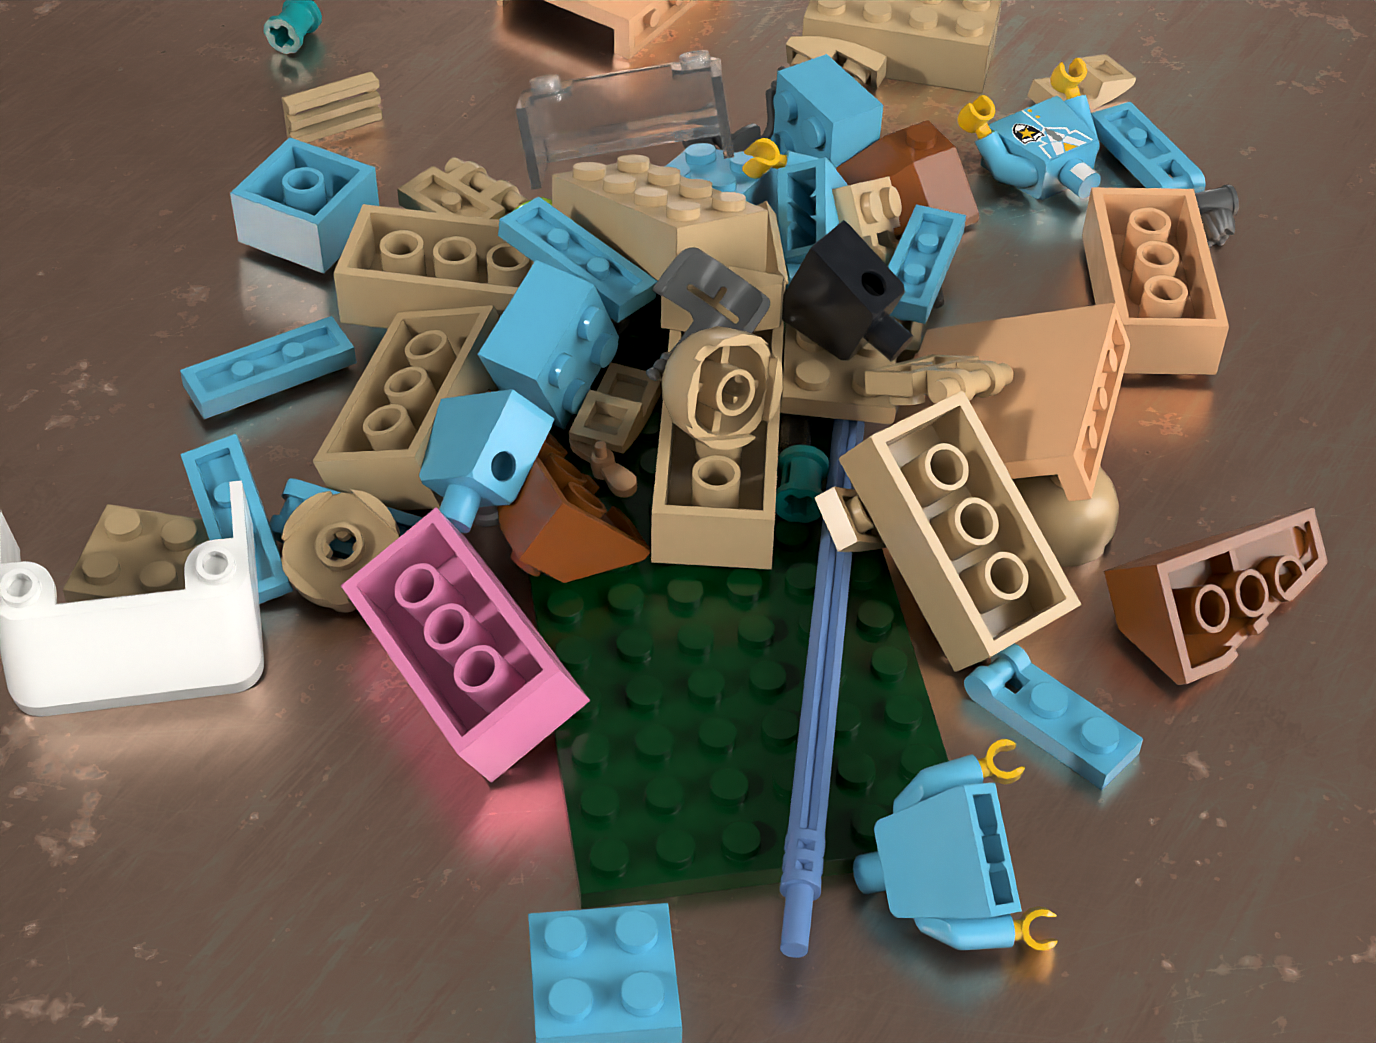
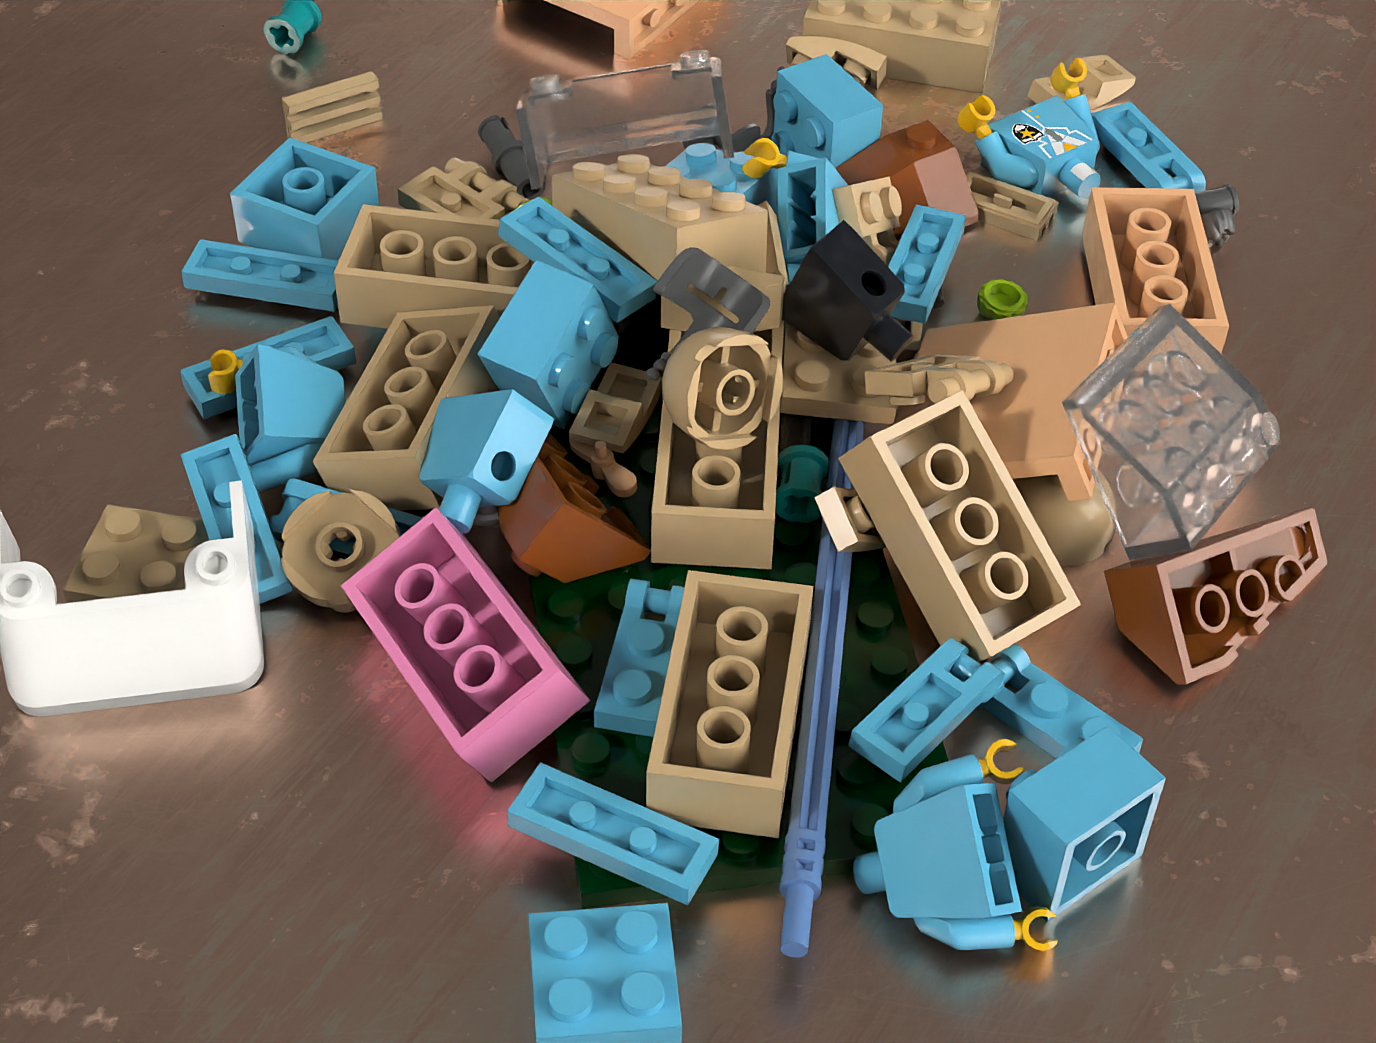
(261, 275): none -> medium azure plate
(282, 408): none -> medium azure torso
(508, 155): none -> dark grey pin
(613, 833): none -> medium azure plate
(638, 661): none -> medium azure plate
(730, 704): none -> tan brick
(925, 709): none -> medium azure plate
(1001, 299): none -> lime piece
(1009, 206): none -> tan tile
(1079, 819): none -> medium azure brick
(1169, 434): none -> clear slope

